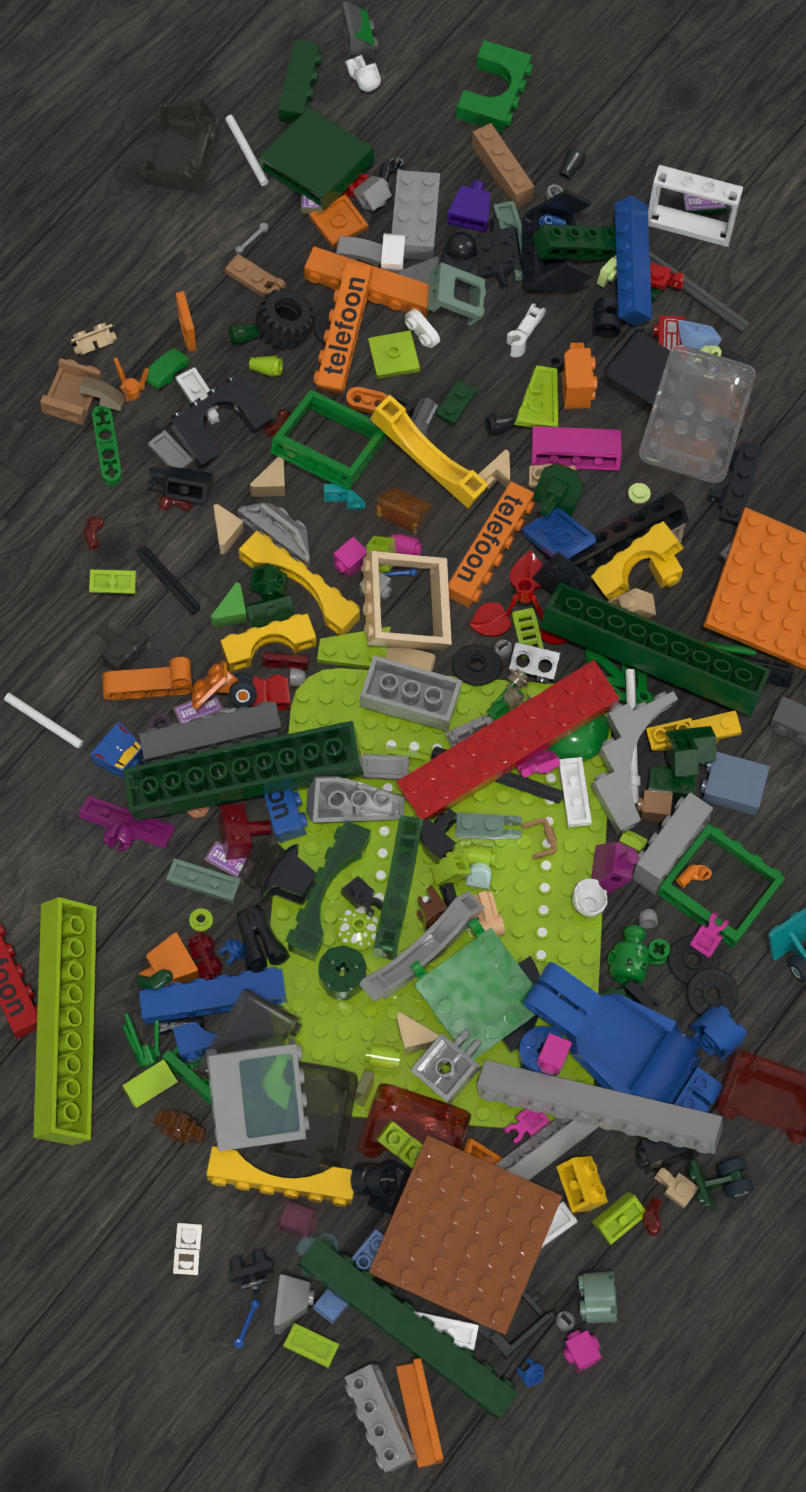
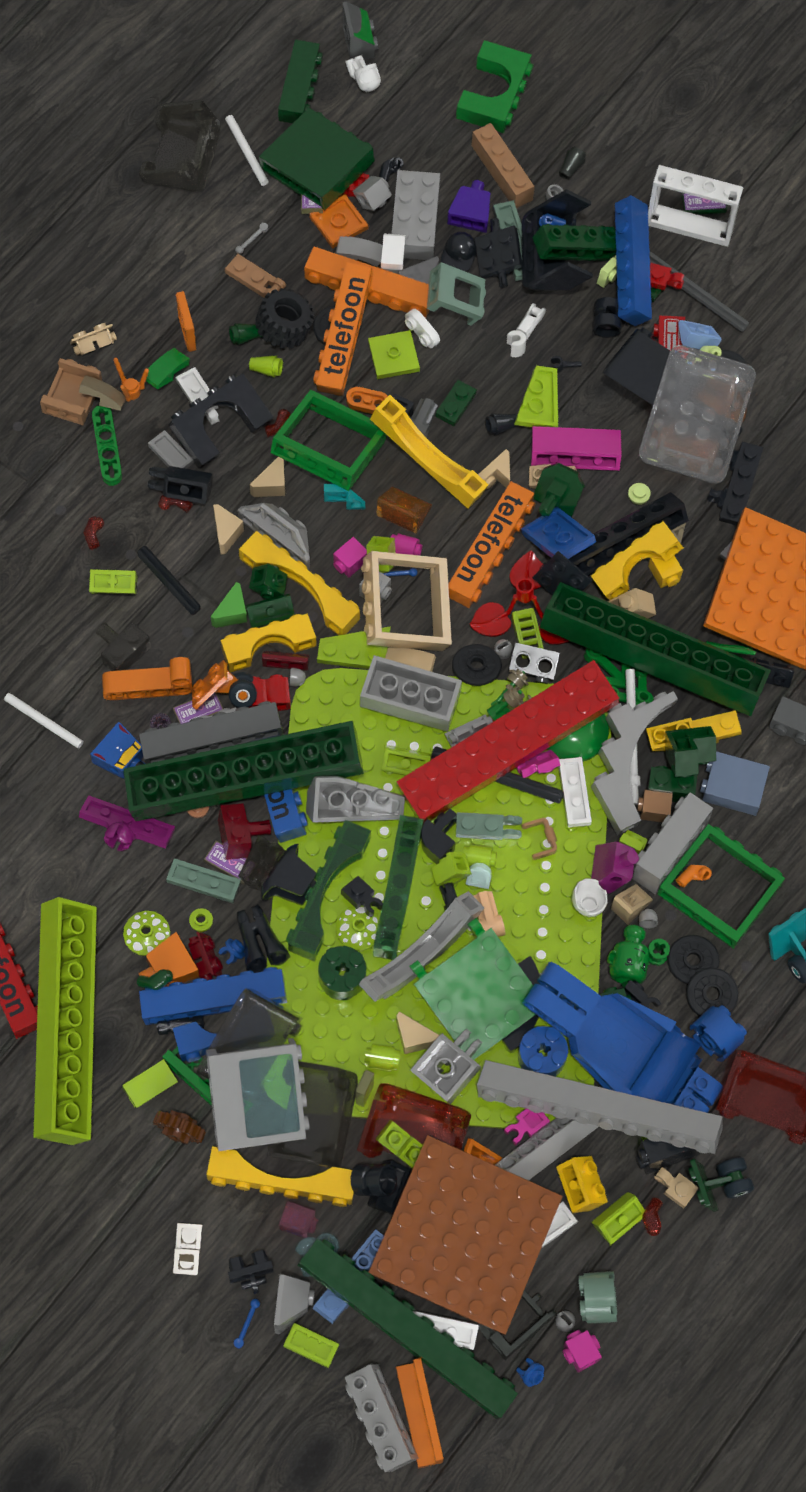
(144, 943): none -> lime dish
(144, 1055): green plant -> none
(385, 766): light grey tile -> none
(431, 909): reddish brown hinge -> none
(553, 1054): dark pink brick -> none
(578, 377): orange hinge -> none
(630, 903): none -> tan slope
(707, 937): dark pink plate -> none

